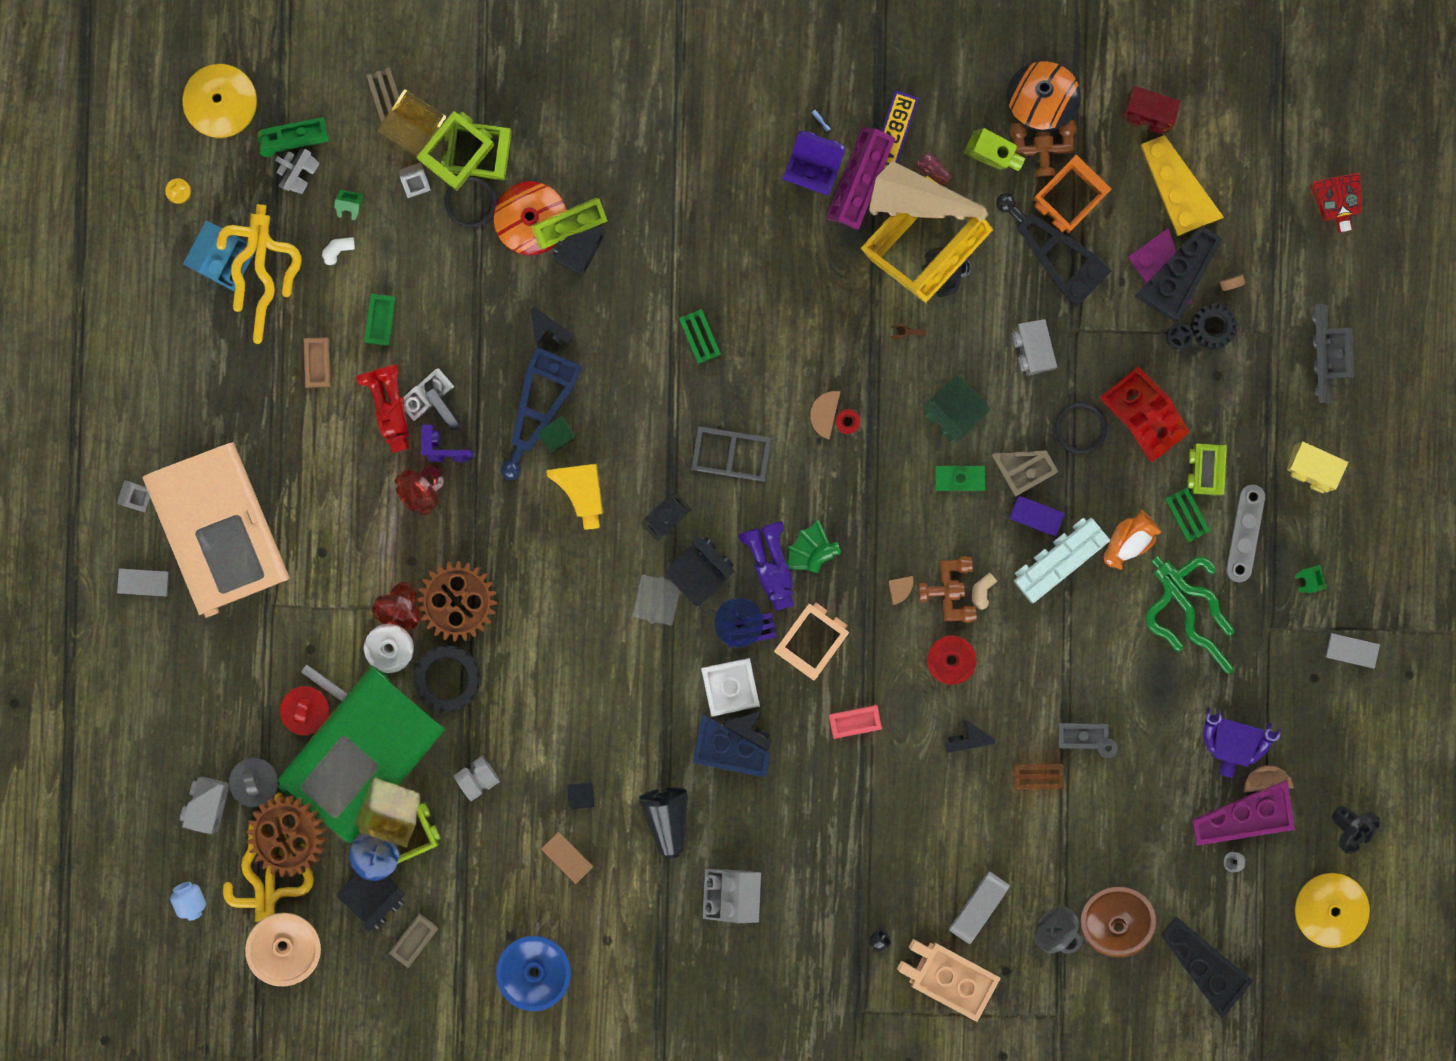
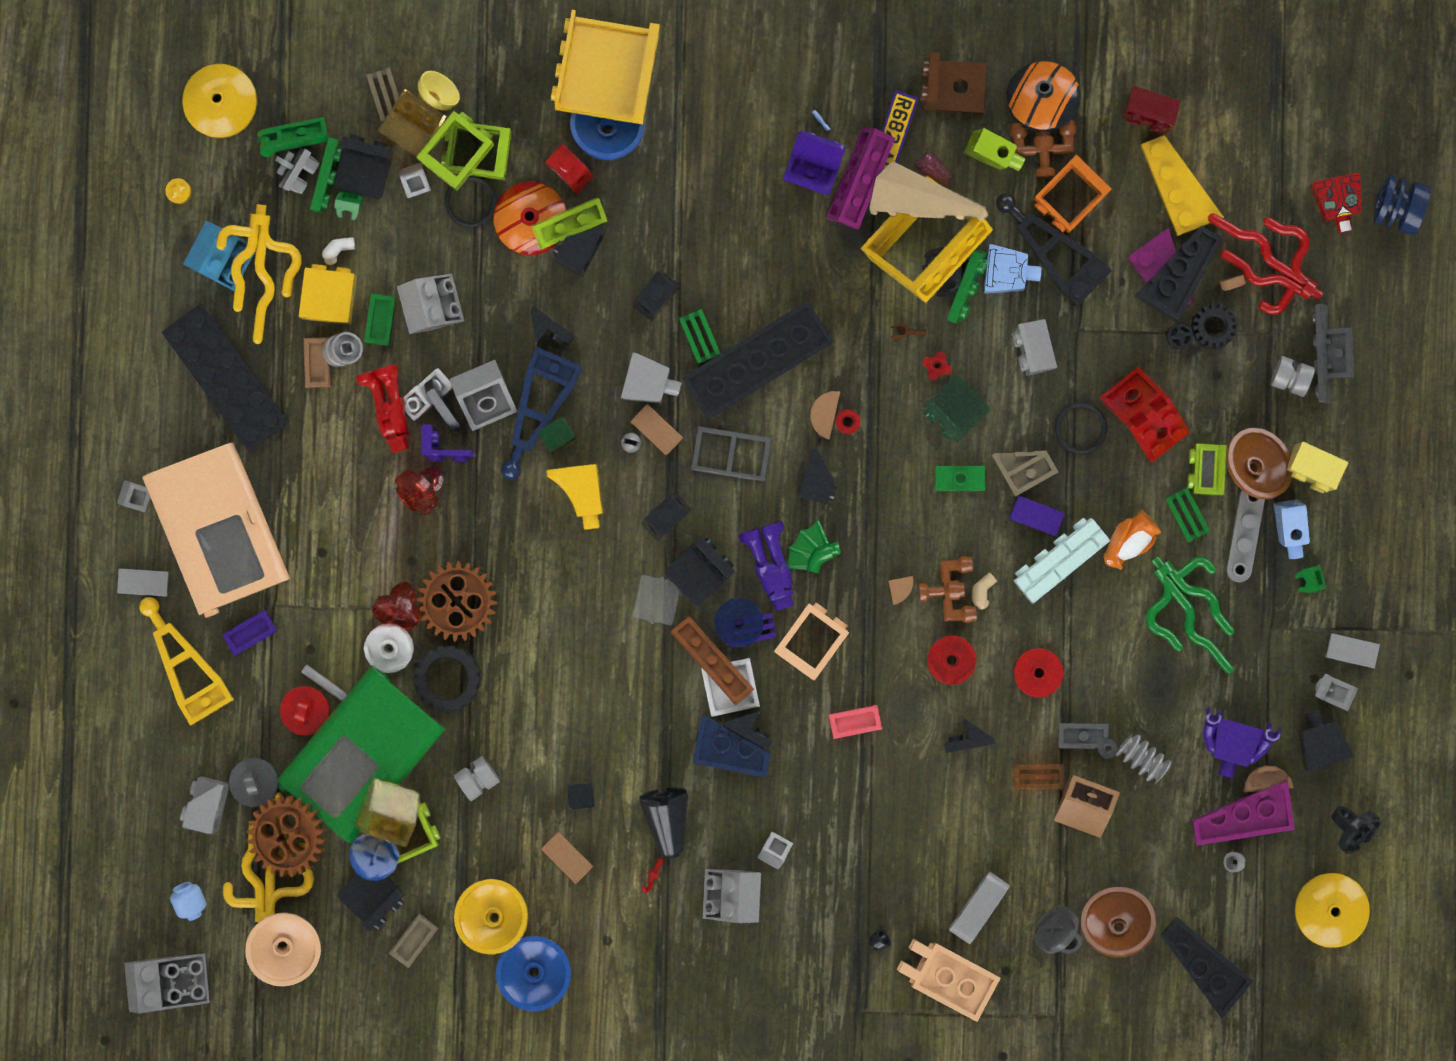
(166, 983): none -> light grey slope
(206, 700): none -> yellow plate
(225, 377): none -> black plate
(249, 632): none -> dark purple tile
(326, 176): none -> green plate
(327, 295): none -> yellow piece
(342, 349): none -> light grey wheel
(363, 167): none -> black bracket
(430, 303): none -> light grey slope
(438, 91): none -> light yellow piece
(475, 911): none -> yellow dish
(483, 395): none -> light grey slope
(569, 168): none -> red torso
(591, 139): none -> blue dish
(605, 69): none -> yellow panel
(628, 447): none -> light grey hinge
(648, 381): none -> light grey torso
(653, 874): none -> red hand
(656, 295): none -> black torso
(656, 430): none -> medium nougat tile
(712, 660): none -> dark orange tile
(758, 360): none -> black plate
(775, 850): none -> light grey slope
(817, 481): none -> black slope
(939, 90): none -> reddish brown bracket
(943, 368): none -> red plate
(968, 286): none -> green plate
(1008, 270): none -> light blue torso
(1025, 668): none -> red plate
(1086, 806): none -> medium nougat slope
(1144, 758): none -> light grey piece
(1265, 456): none -> dark orange dish
(1291, 516): none -> light blue torso
(1292, 376): none -> light grey wheel
(1293, 280): none -> red plant
(1322, 743): none -> black torso
(1335, 692): none -> light grey bracket
(1401, 204): none -> dark blue wheel

